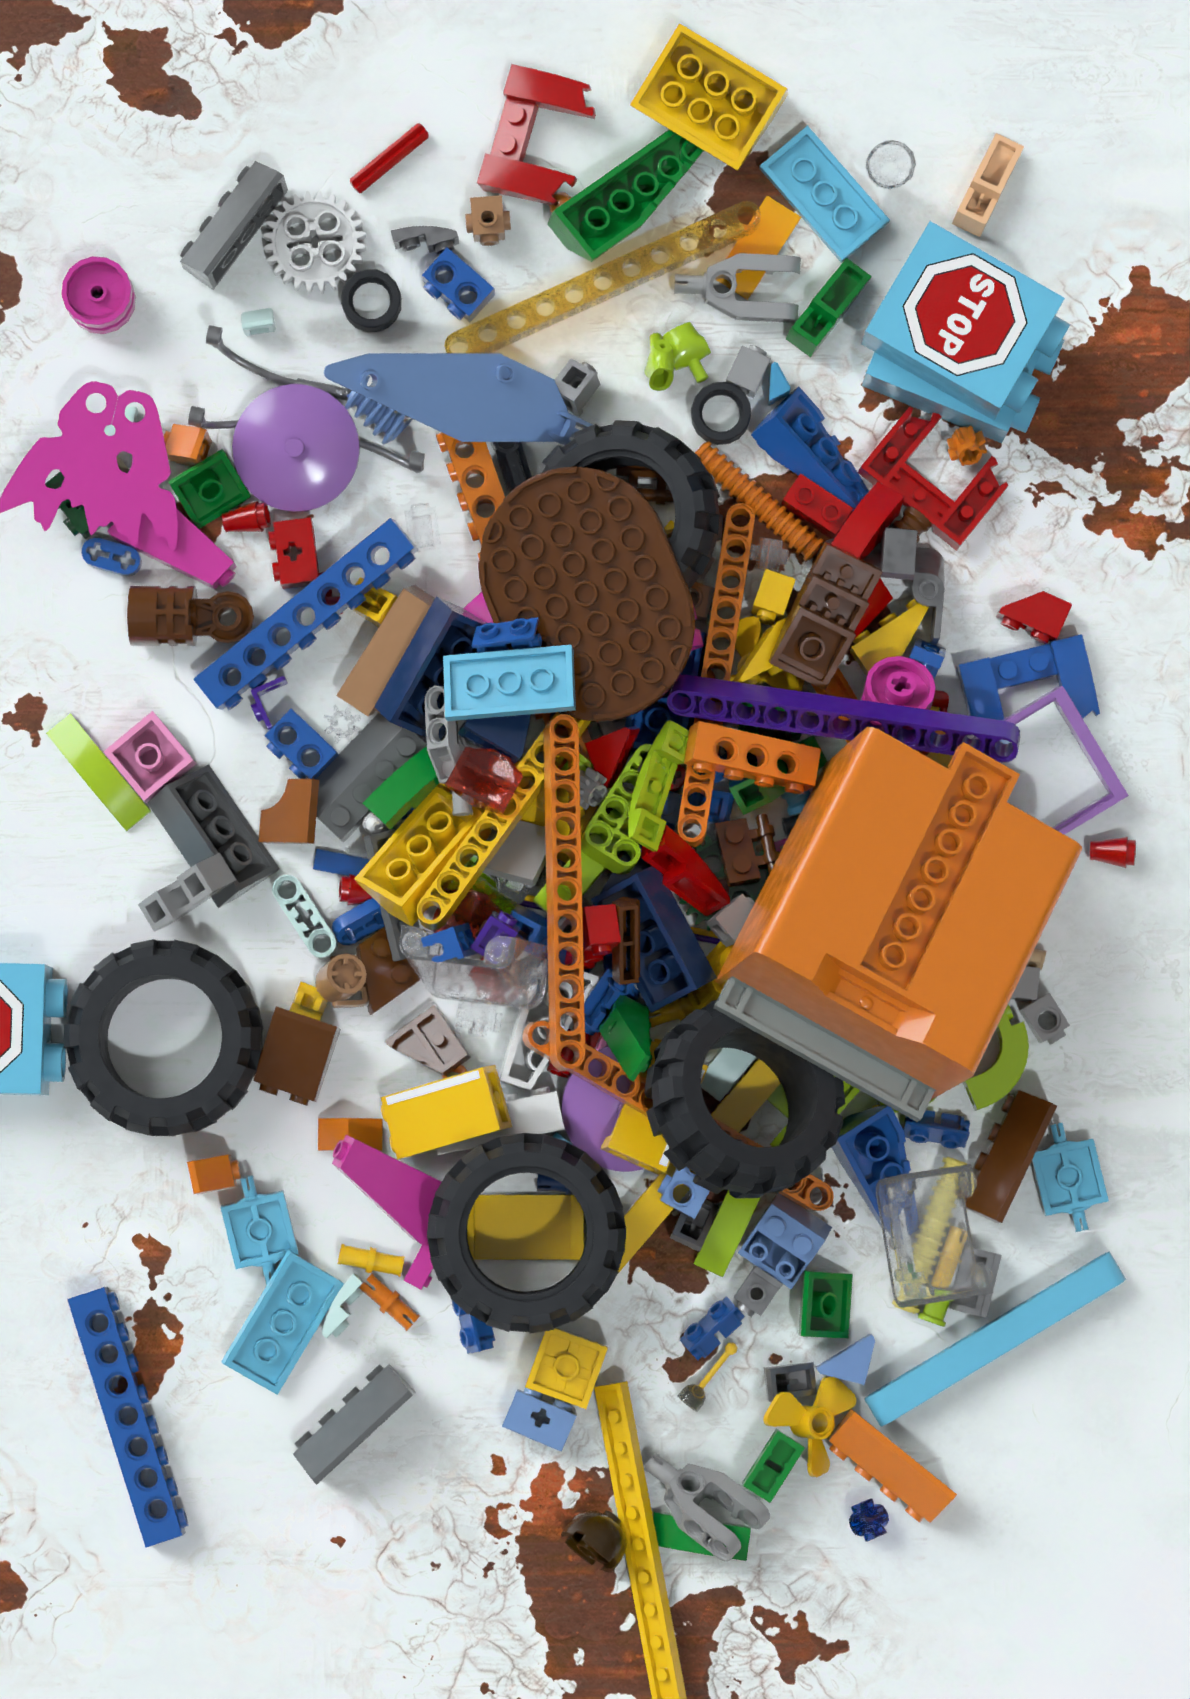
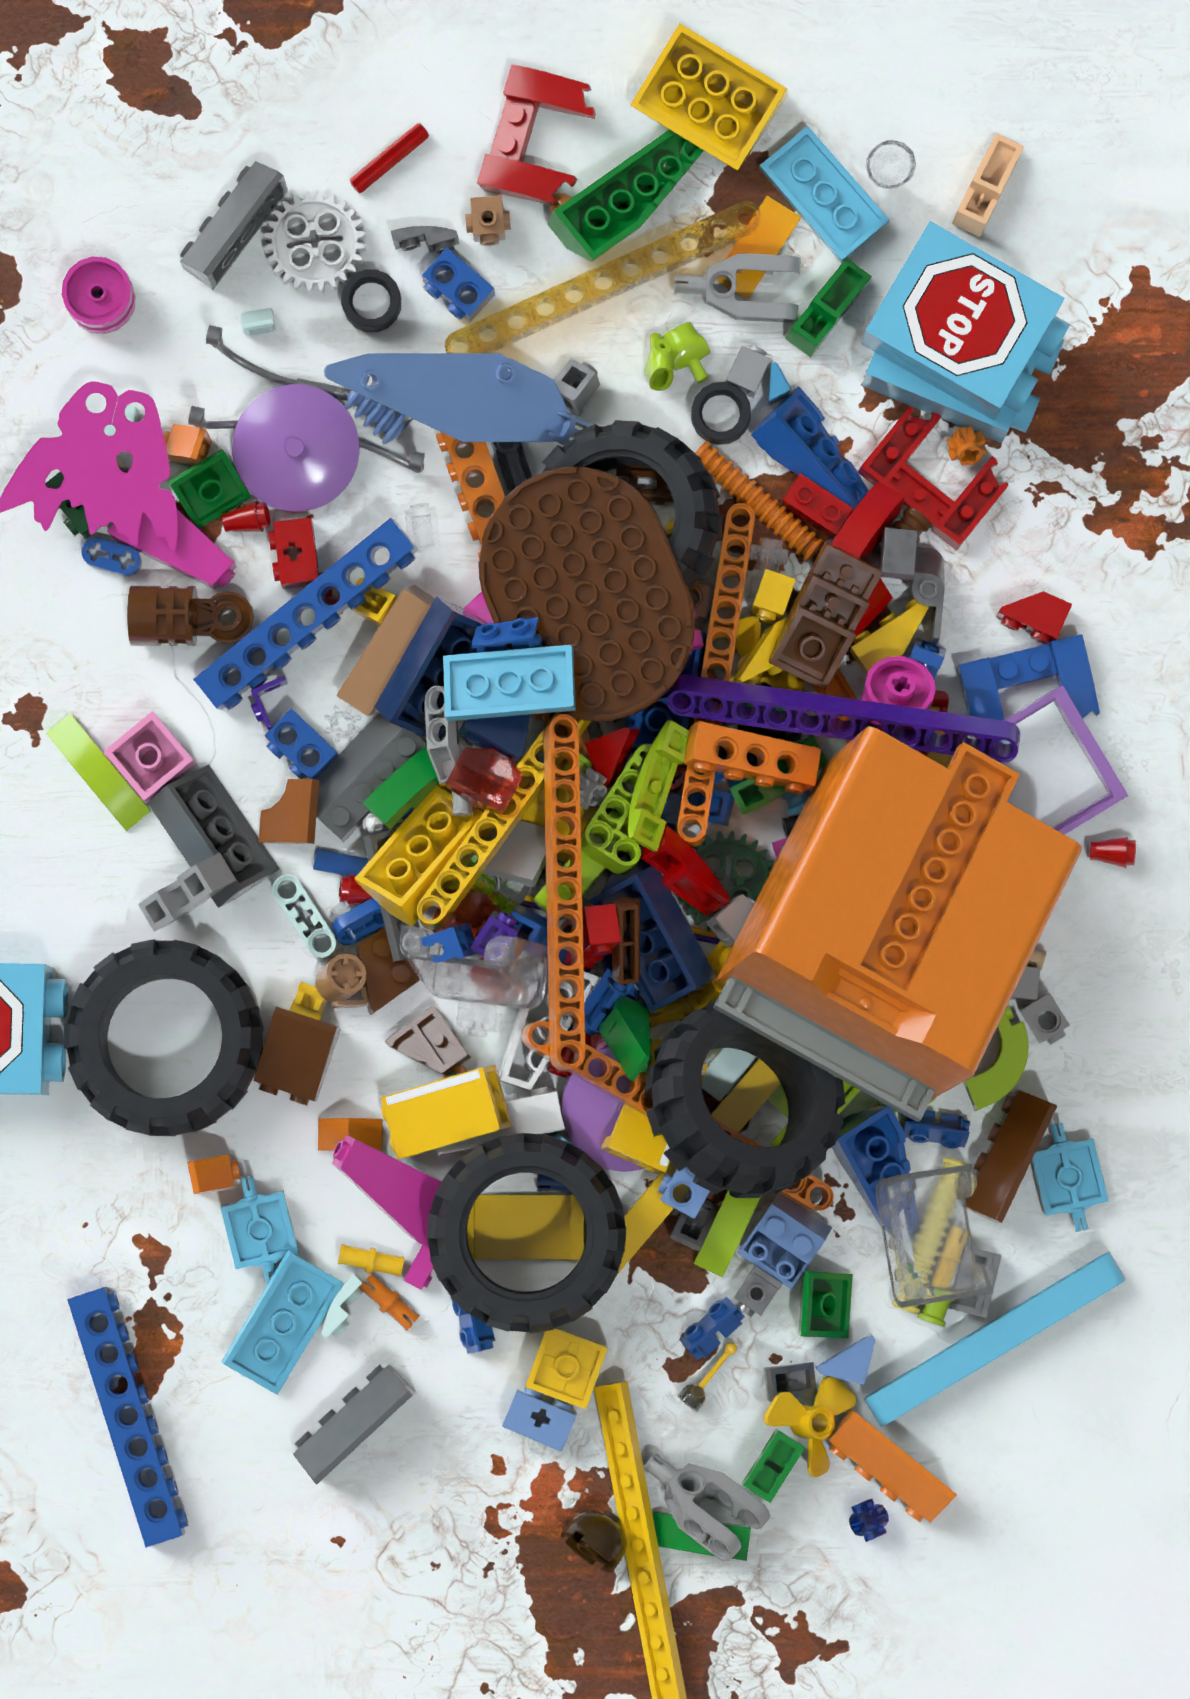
(737, 850): reddish brown plate -> none

